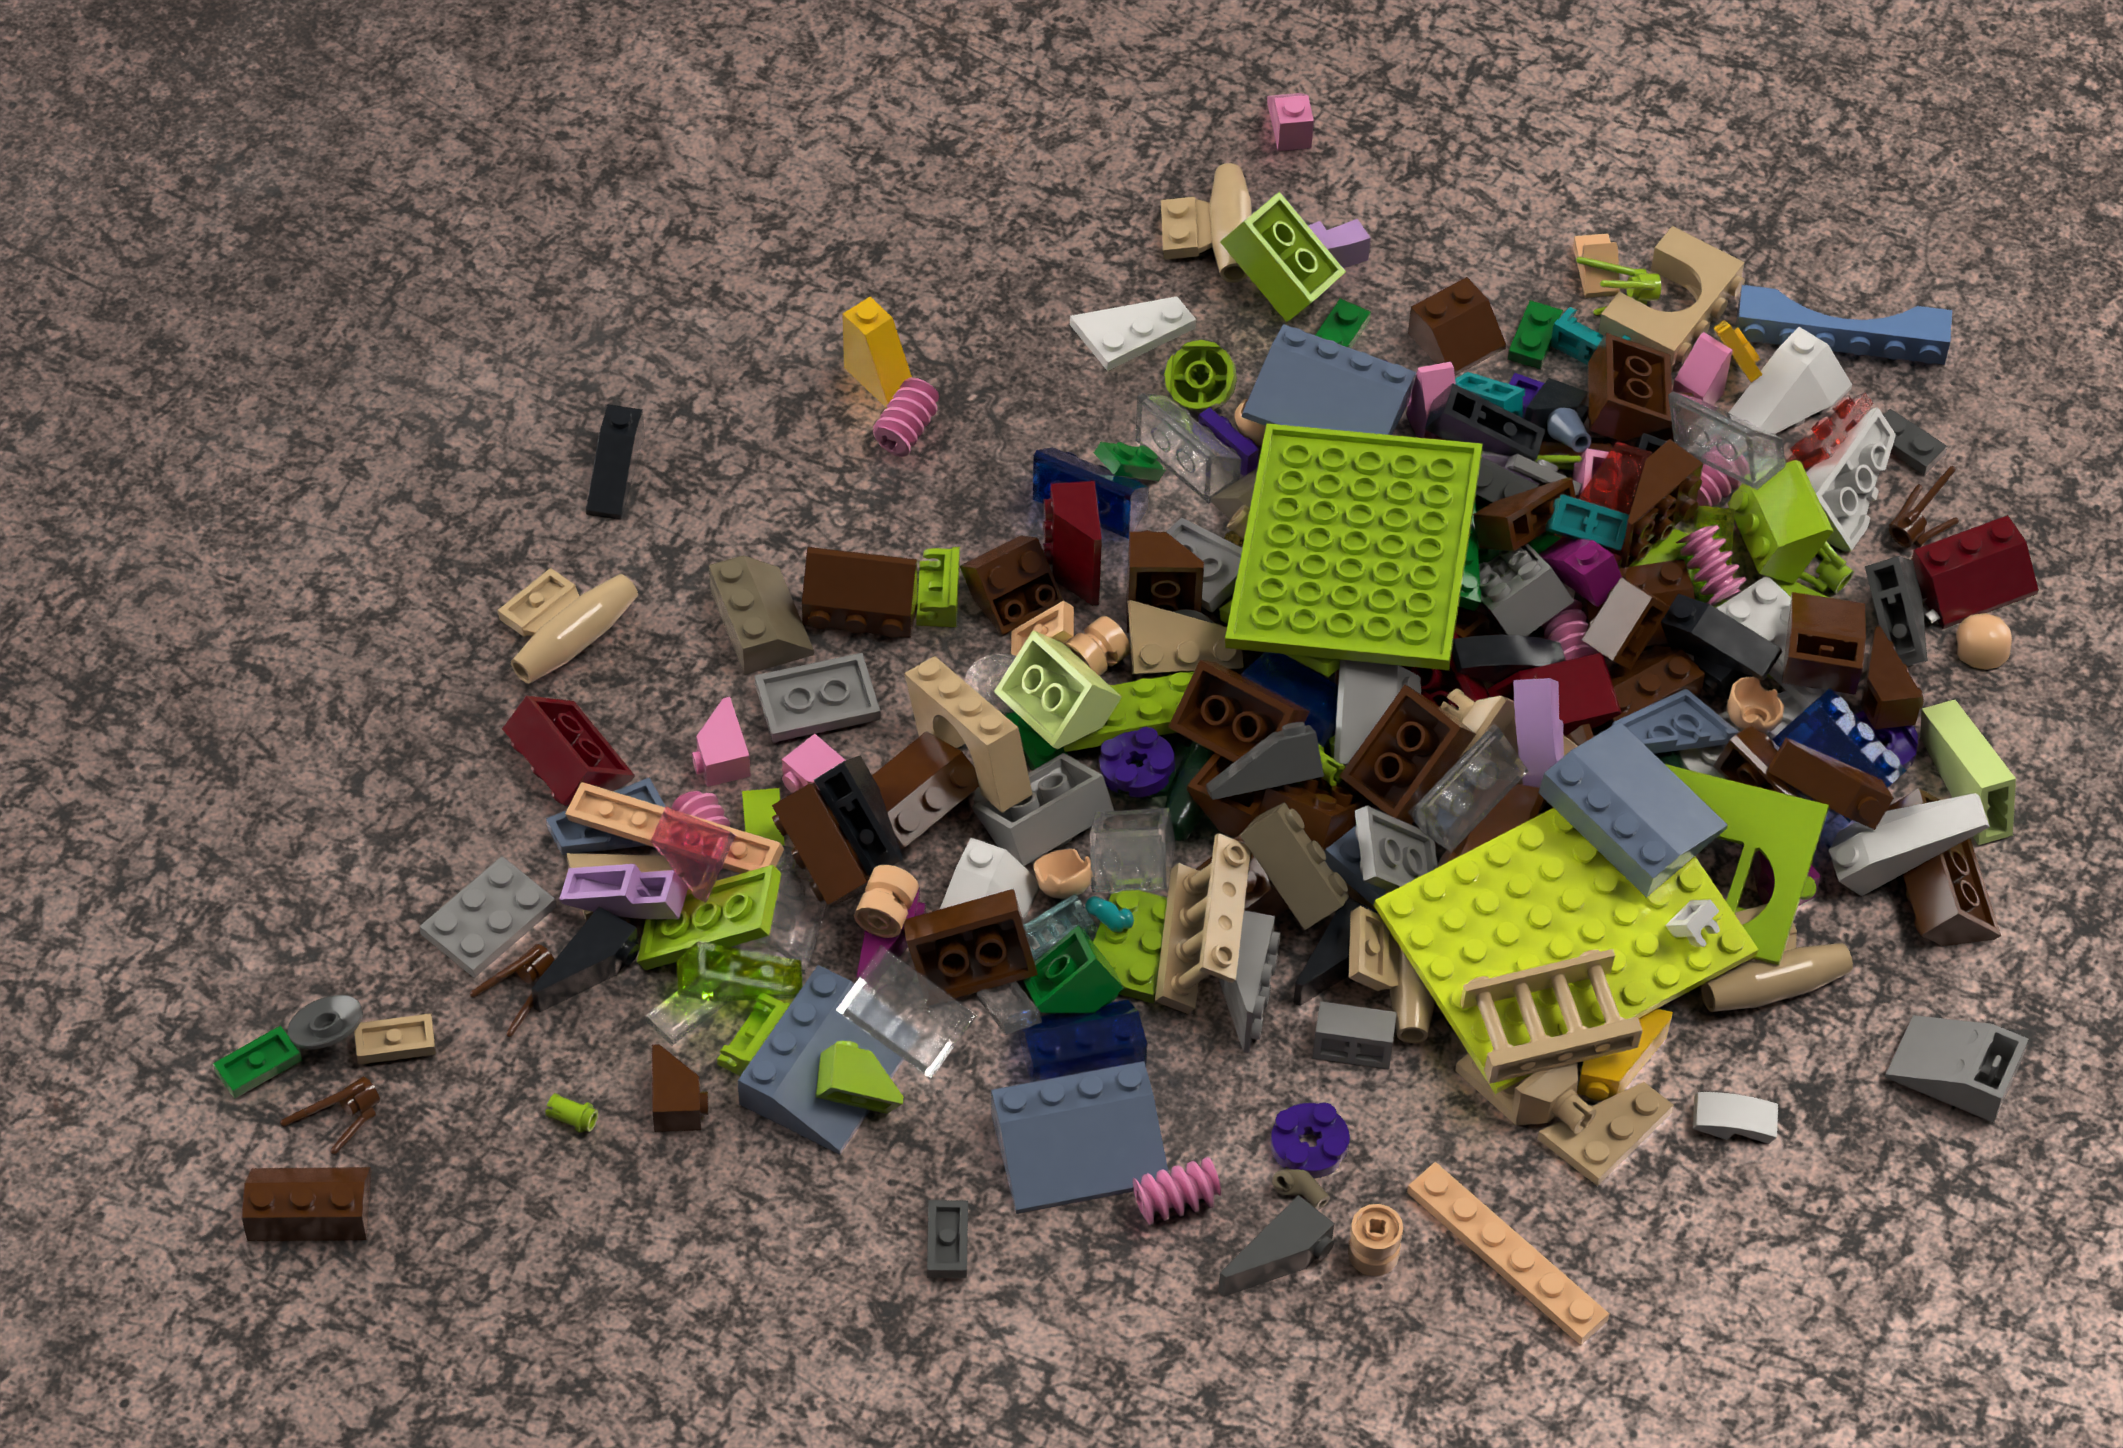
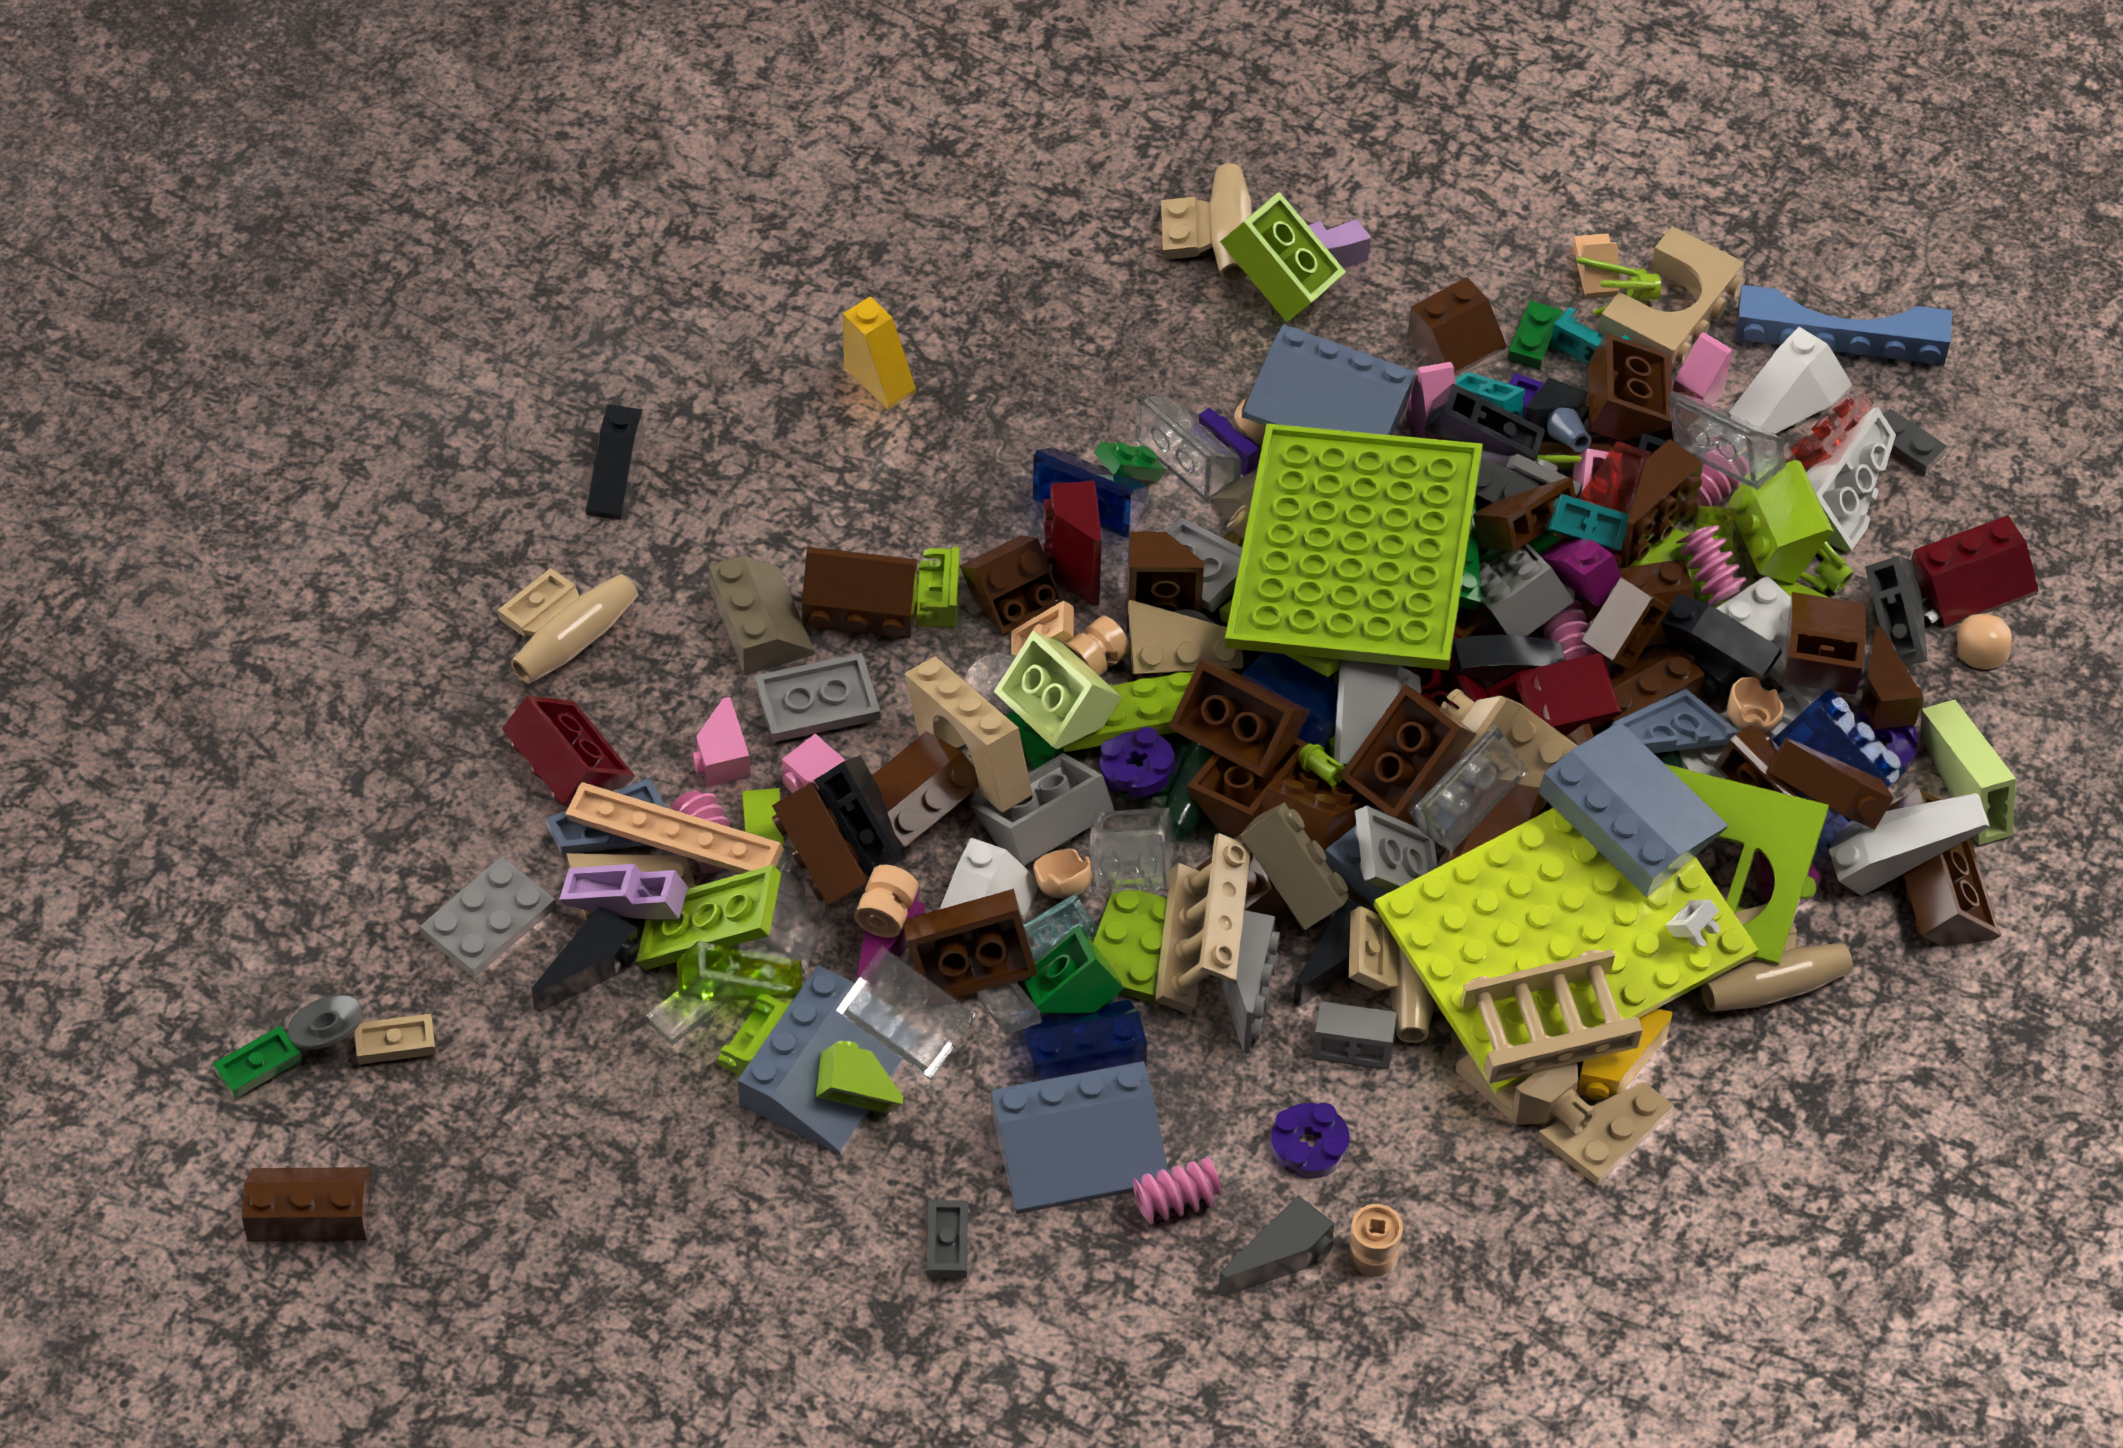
(354, 1099): reddish brown plant -> none
(529, 968): reddish brown plant -> none
(572, 1113): lime pin -> none
(675, 1094): reddish brown slope -> none
(692, 849): clear pink wing -> none
(906, 416): bright pink piece -> none
(1109, 914): teal arm -> none
(1132, 330): white wing -> none
(1201, 376): lime cylinder -> none
(1275, 761): dark grey slope -> none
(1291, 121): bright pink slope -> none
(1300, 1183): dark tan arm -> none
(1344, 323): green plate -> none
(1508, 1253): light nougat plate -> none
(1538, 727): lavender slope -> none
(1732, 1113): white slope -> none
(1742, 350): yellow wing -> none
(1909, 527): reddish brown plant -> none
(1959, 1062): light grey slope -> none

